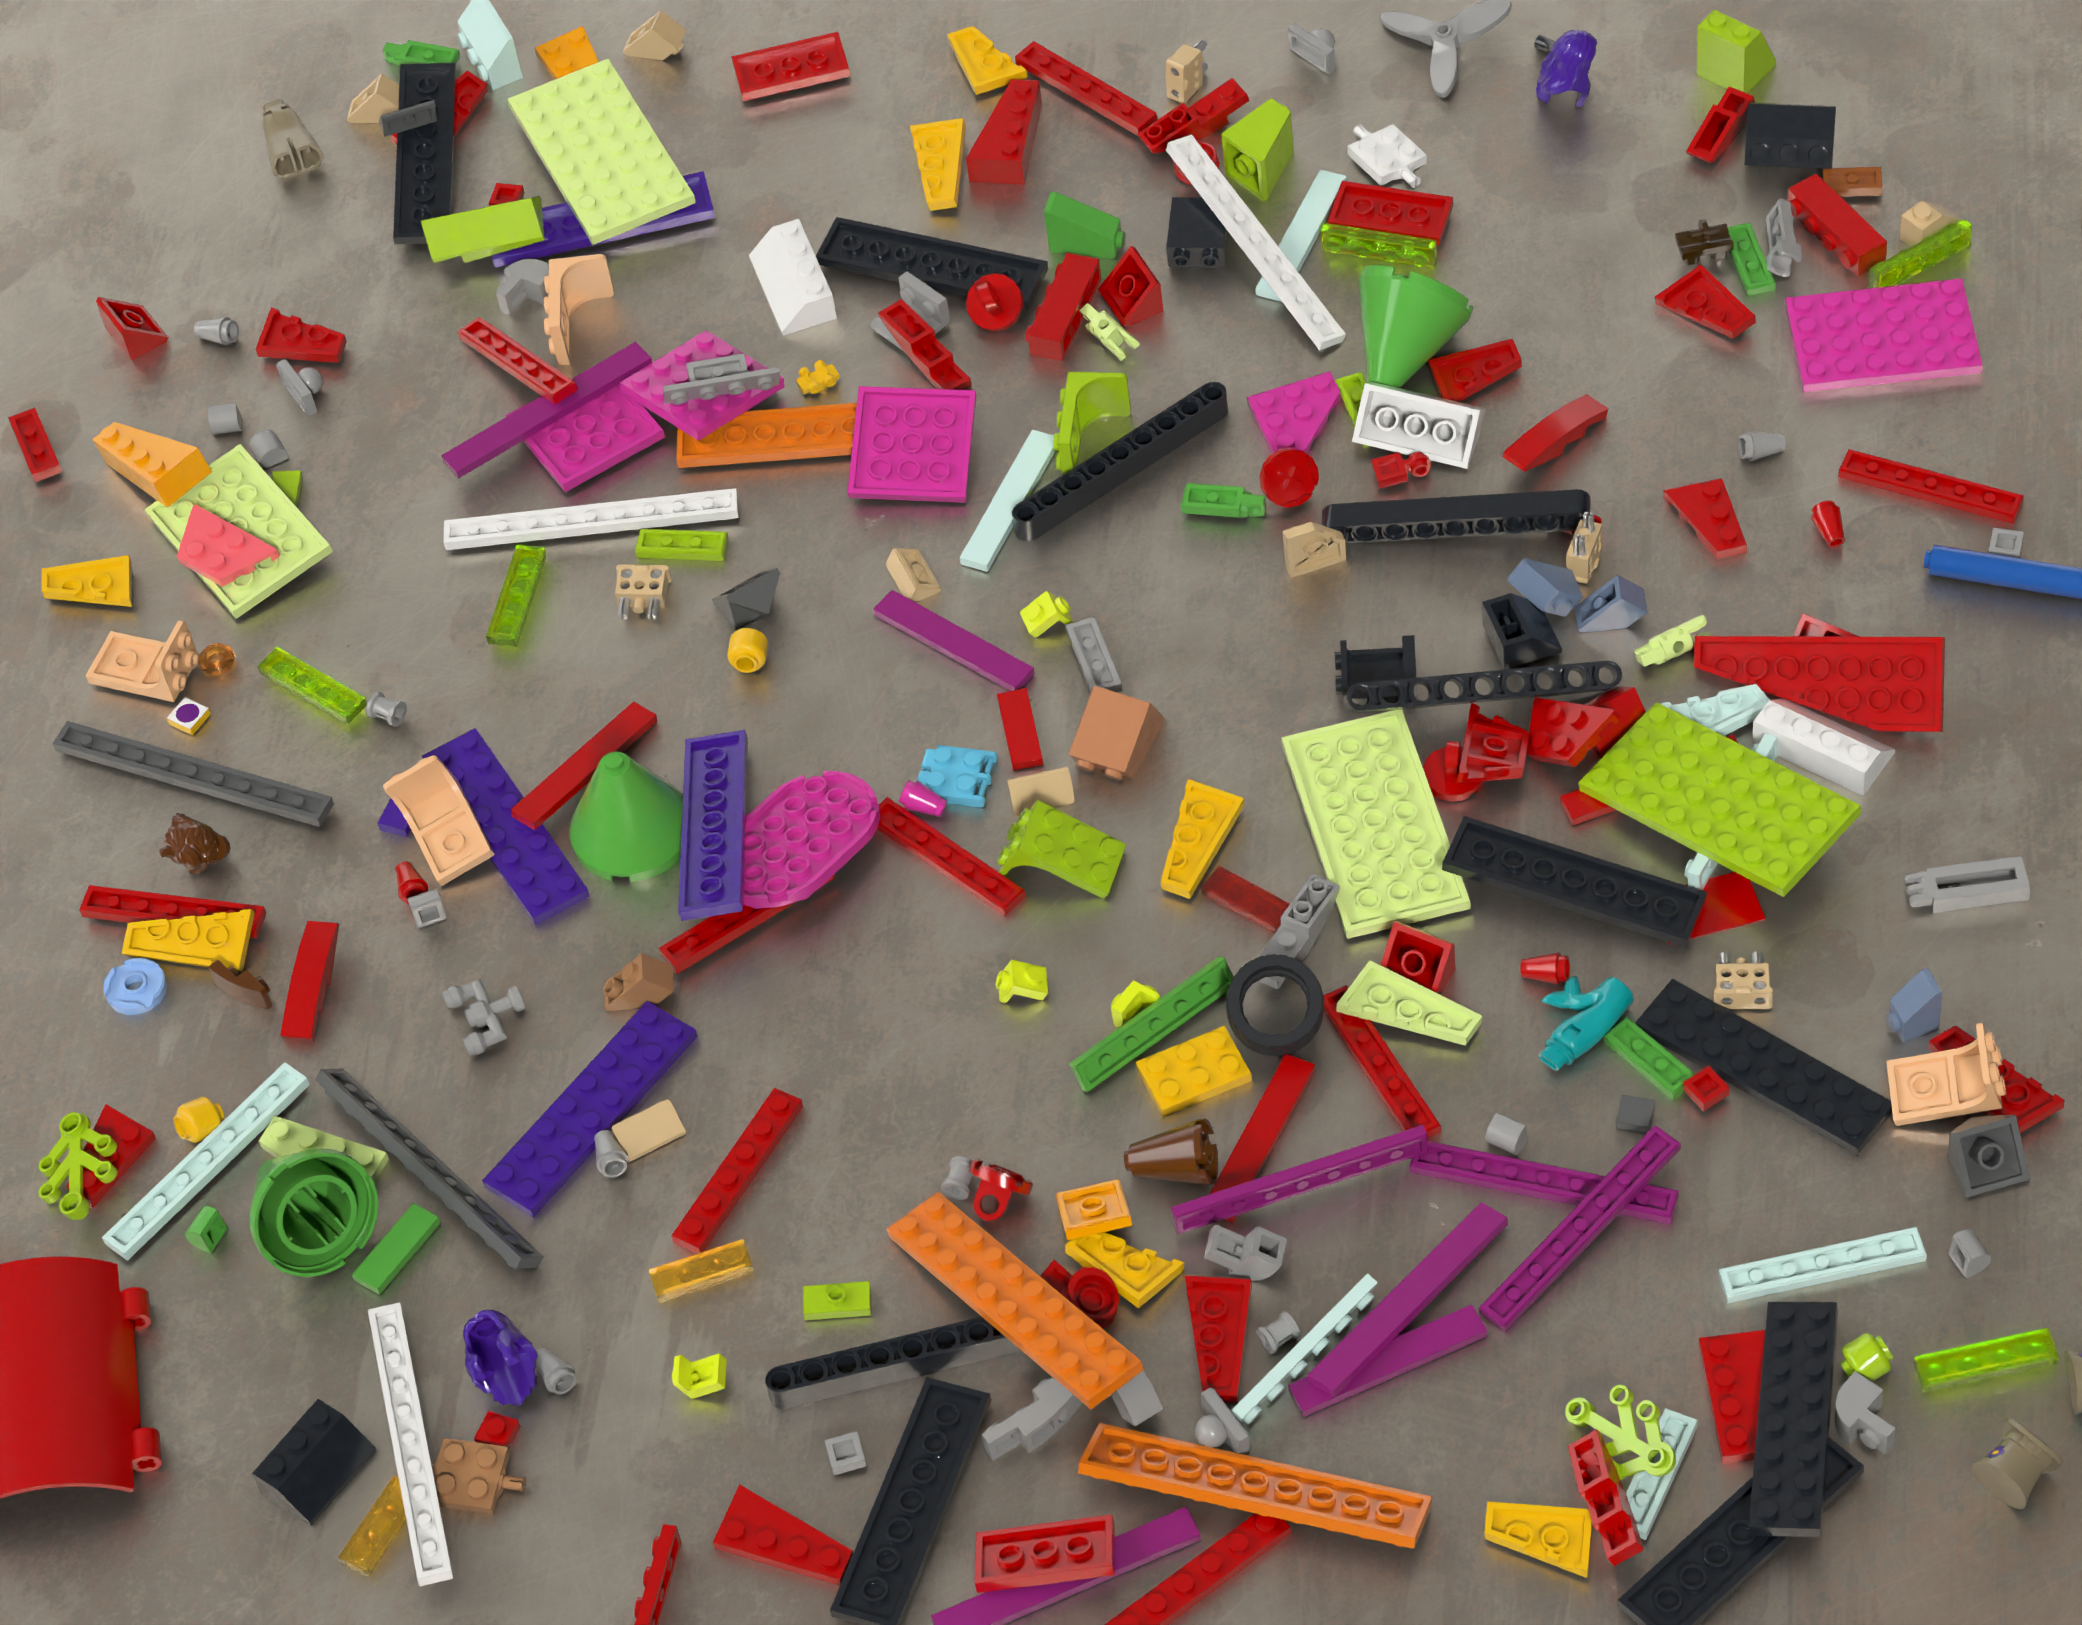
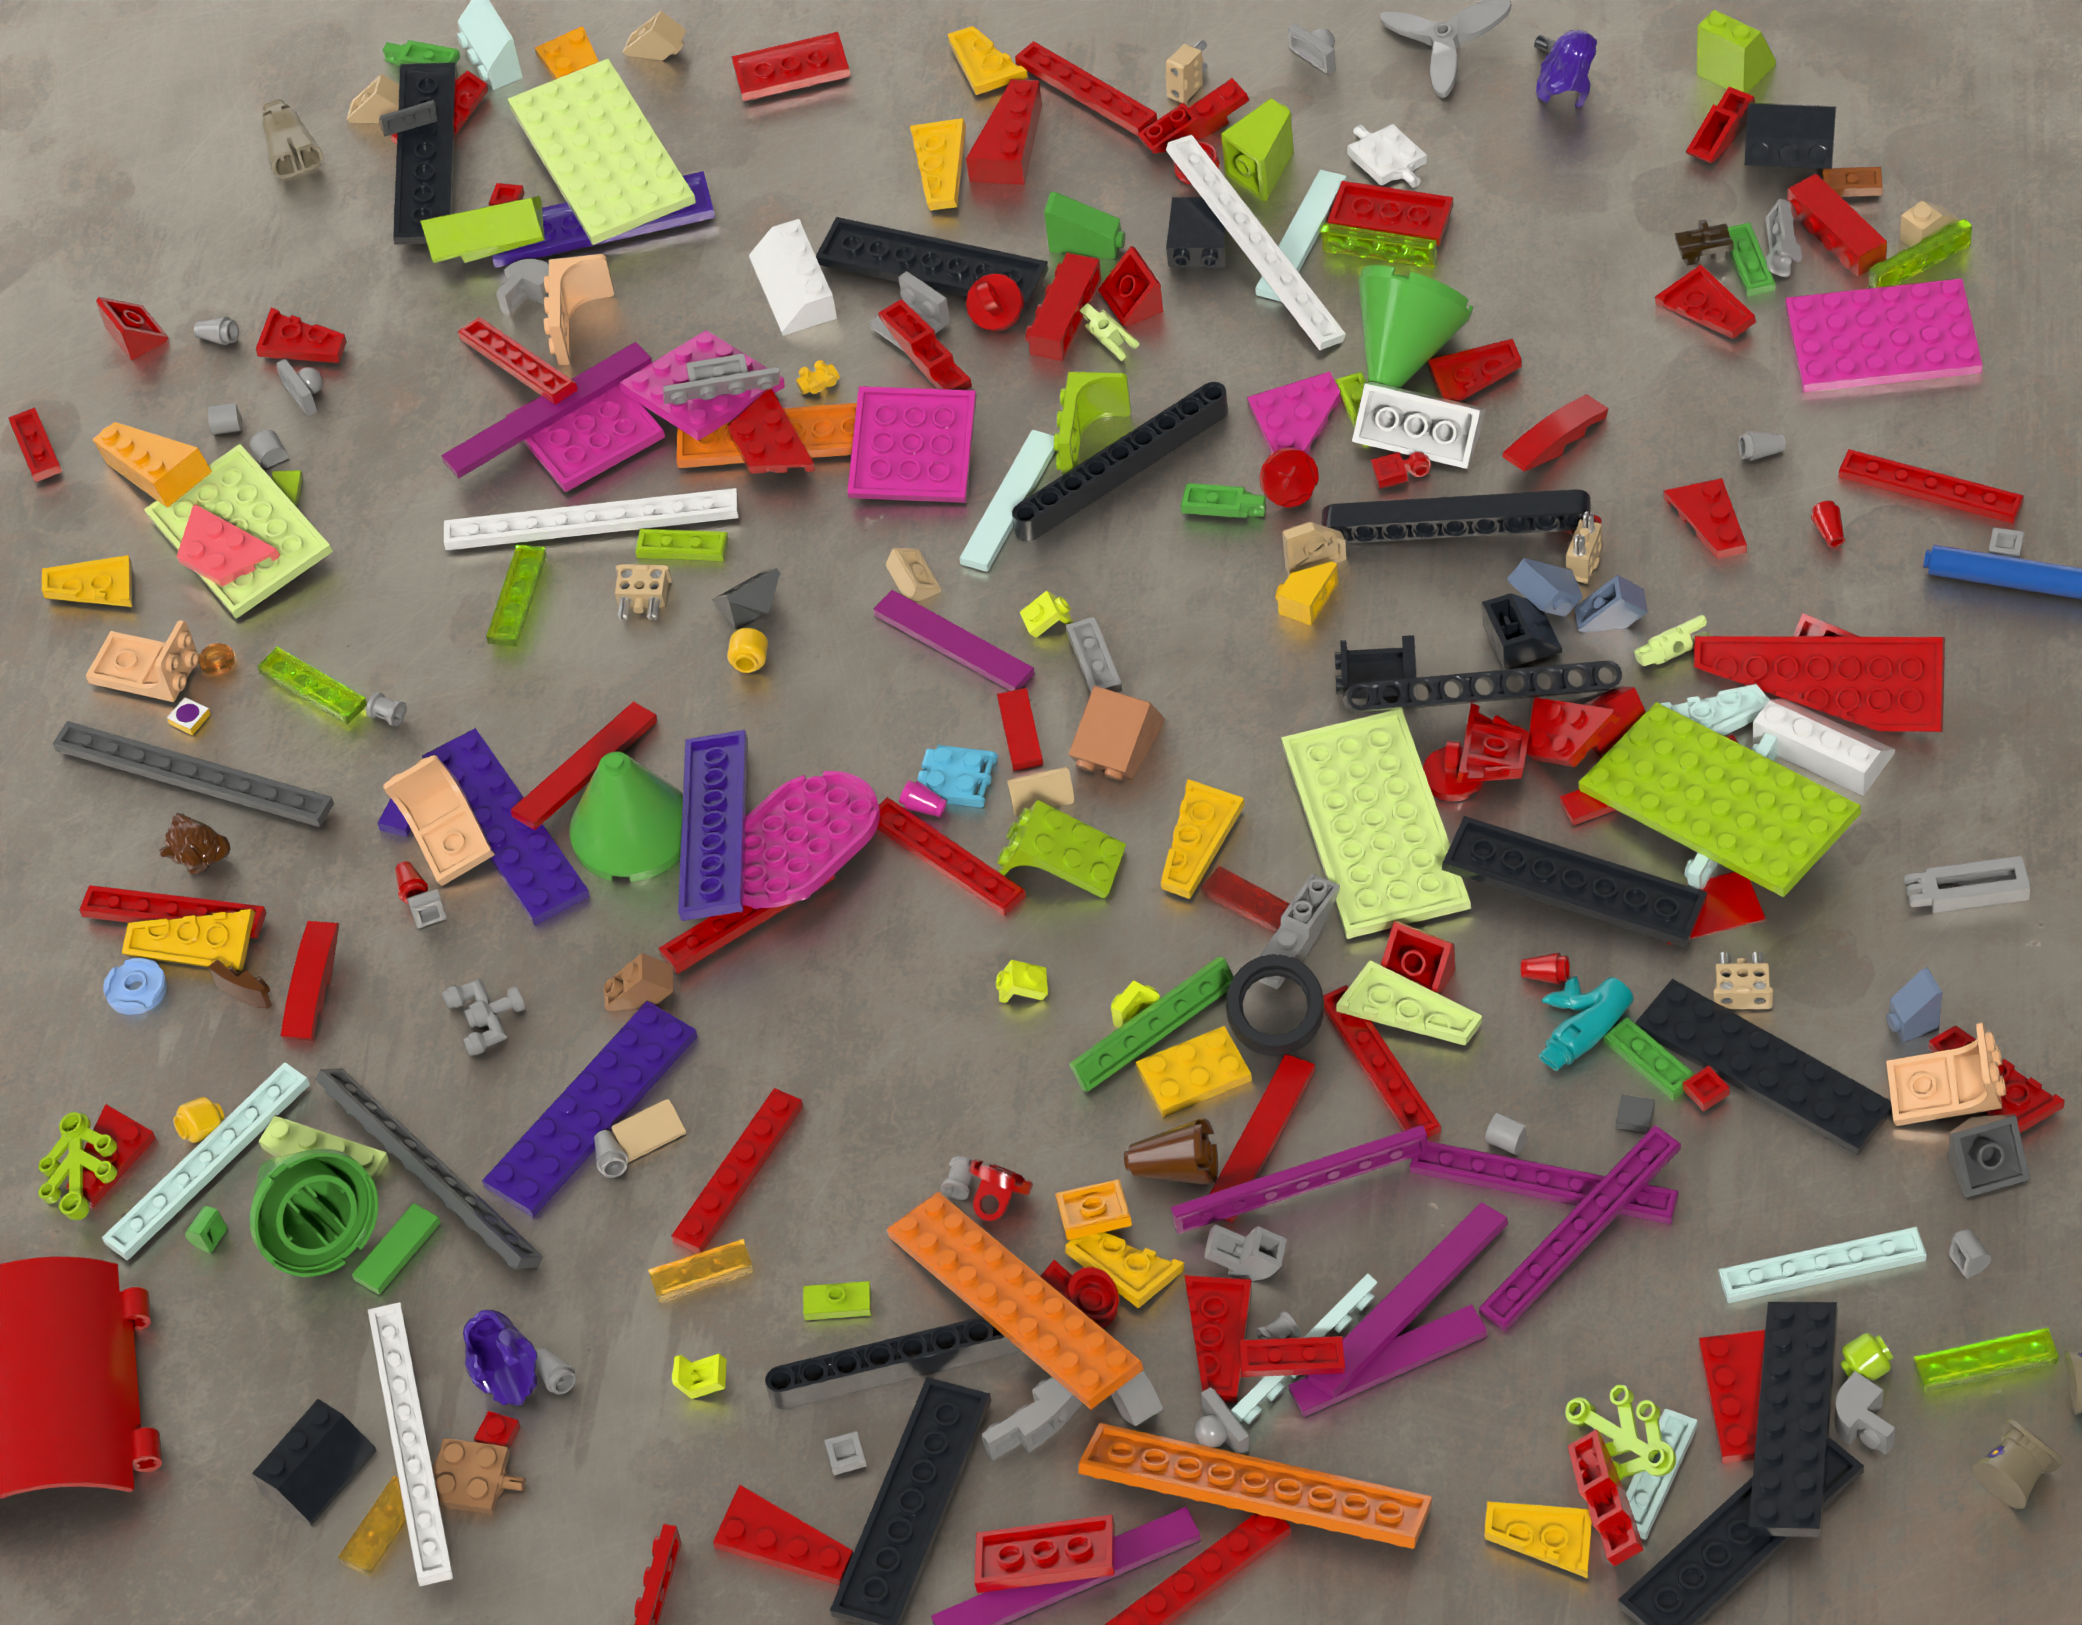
(768, 438): none -> red wing
(1291, 1356): none -> red plate
(1307, 592): none -> yellow slope

